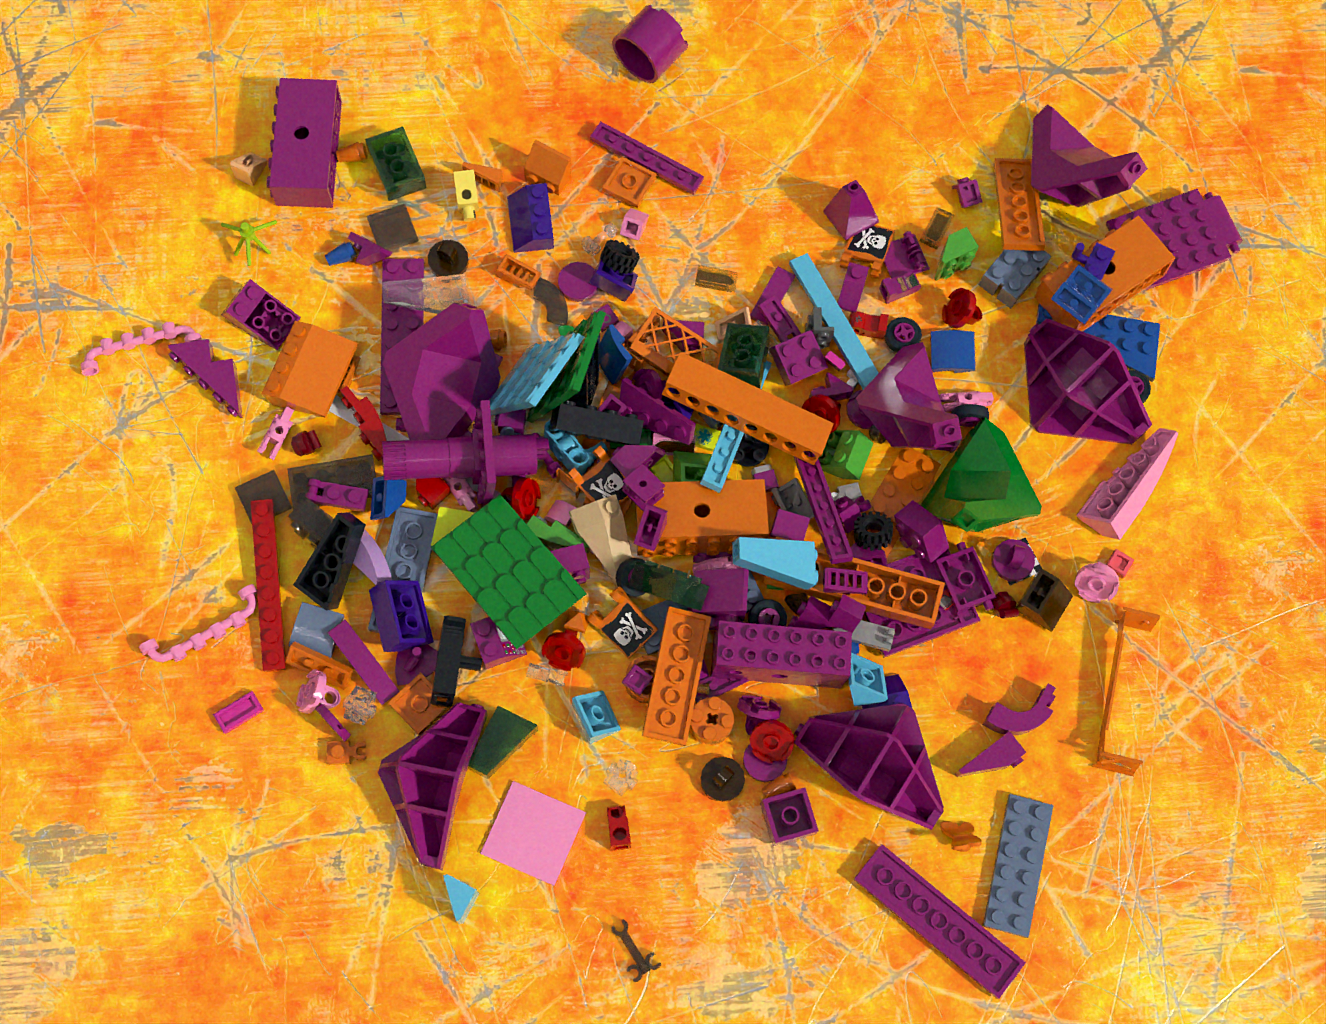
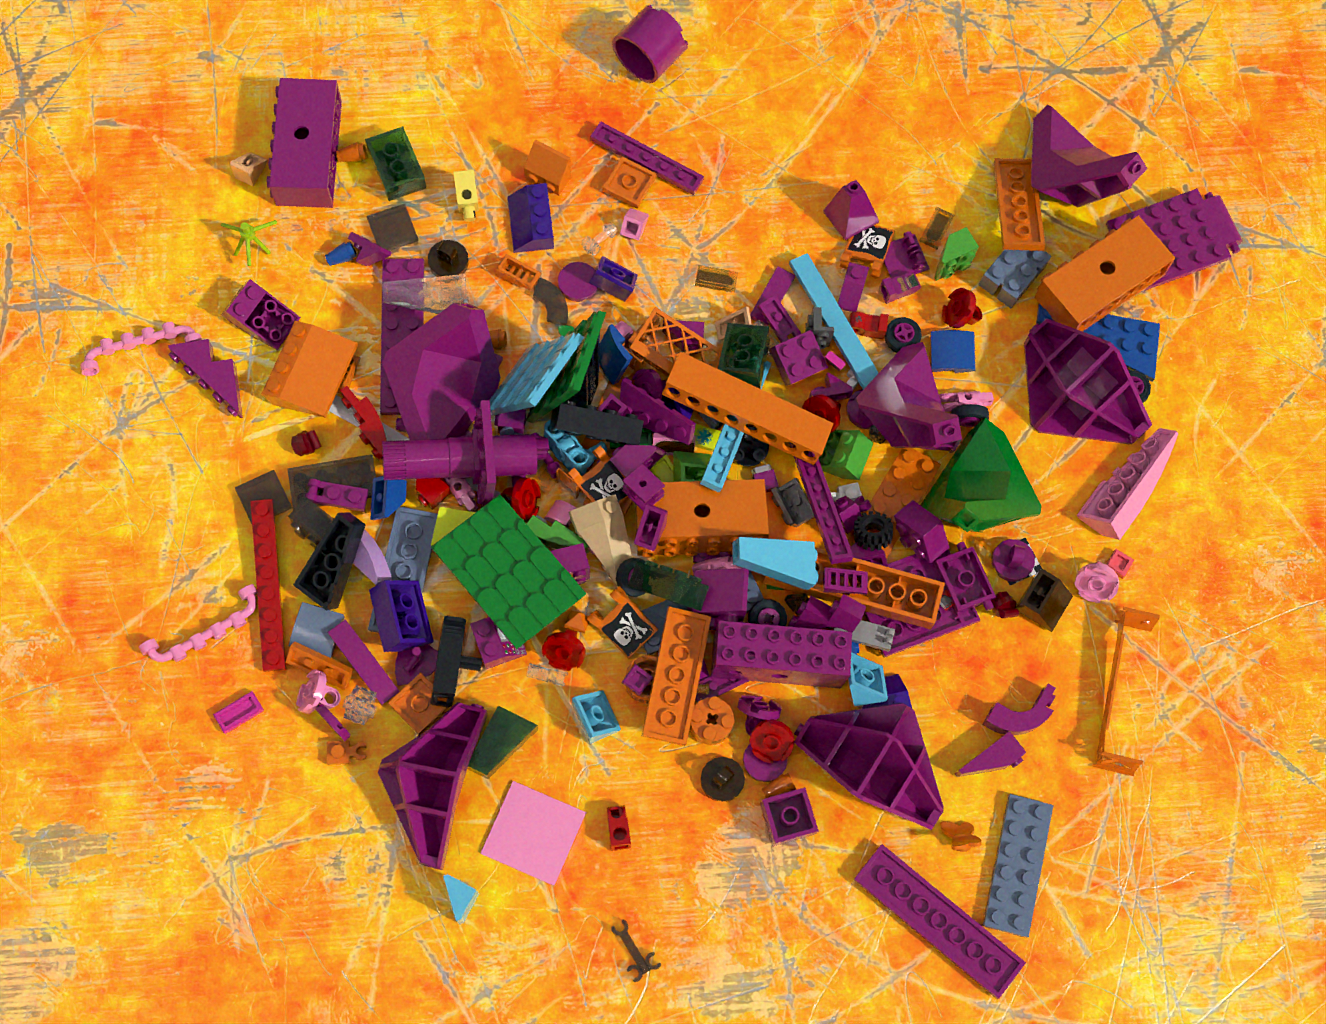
(281, 424): bright pink hinge -> none
(486, 175): orange slope -> none
(610, 317): magenta tile -> none
(618, 784): clear brick -> none
(619, 256): black tyre -> none
(789, 525): magenta piece -> none
(968, 192): magenta bracket -> none
(1081, 294): blue slope -> none
(1097, 261): dark purple plate -> none

